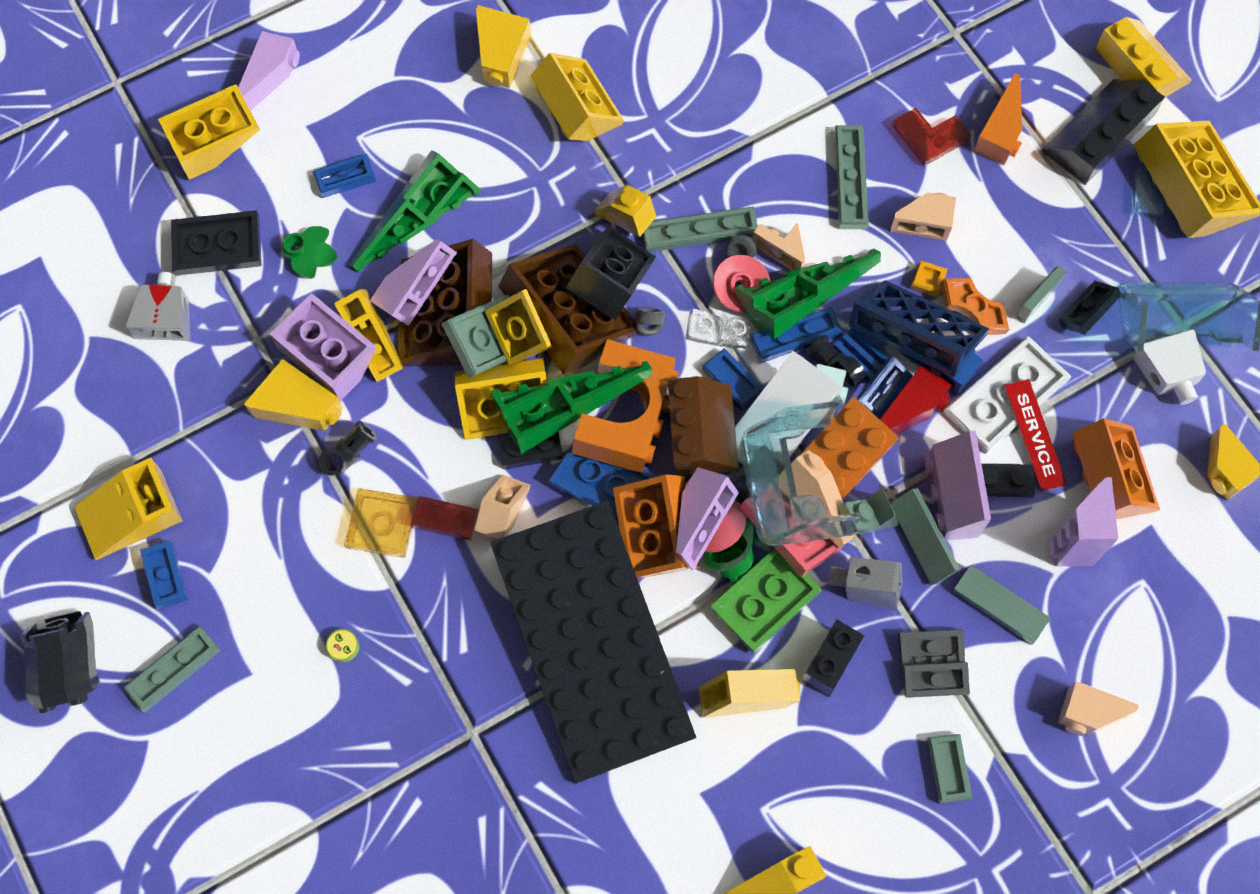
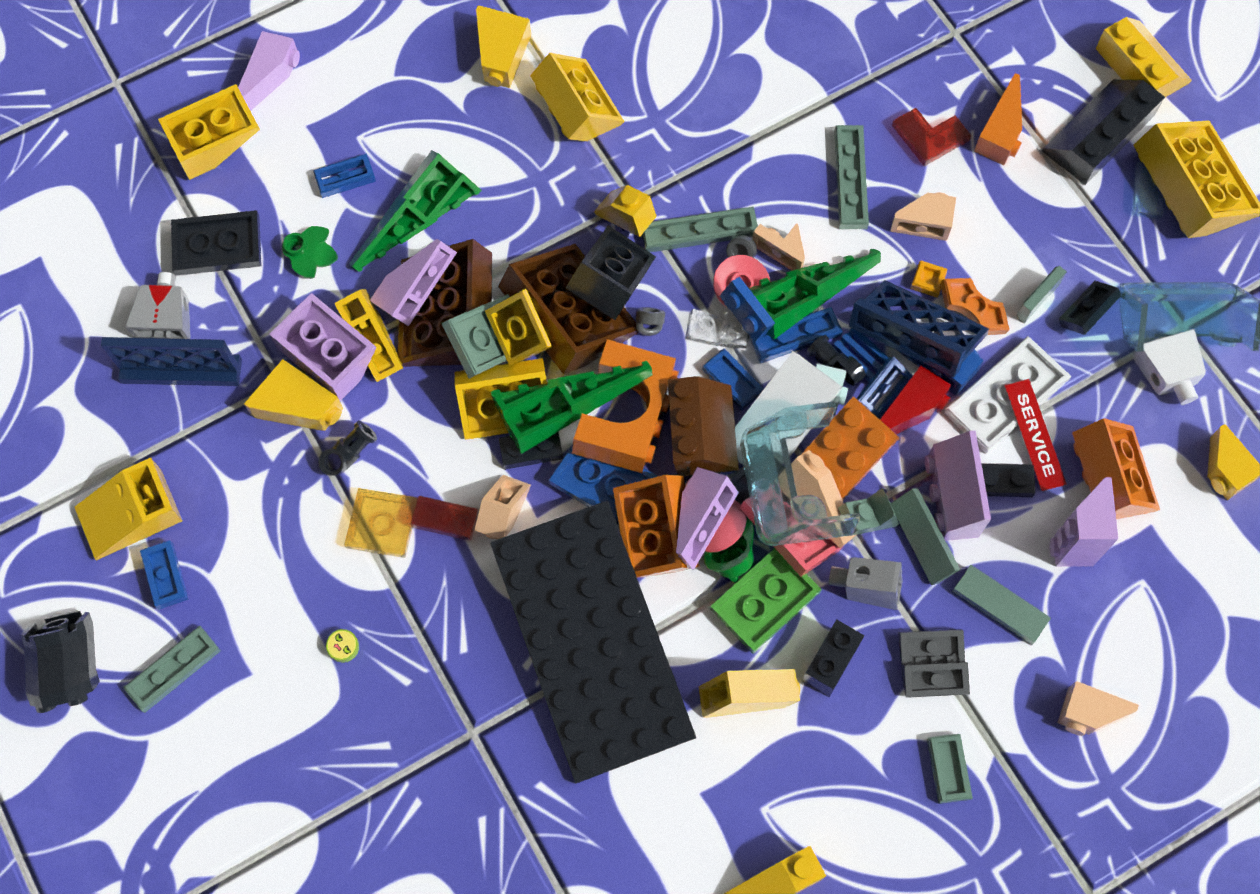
(173, 361): none -> dark blue fence
(747, 309): none -> blue plate

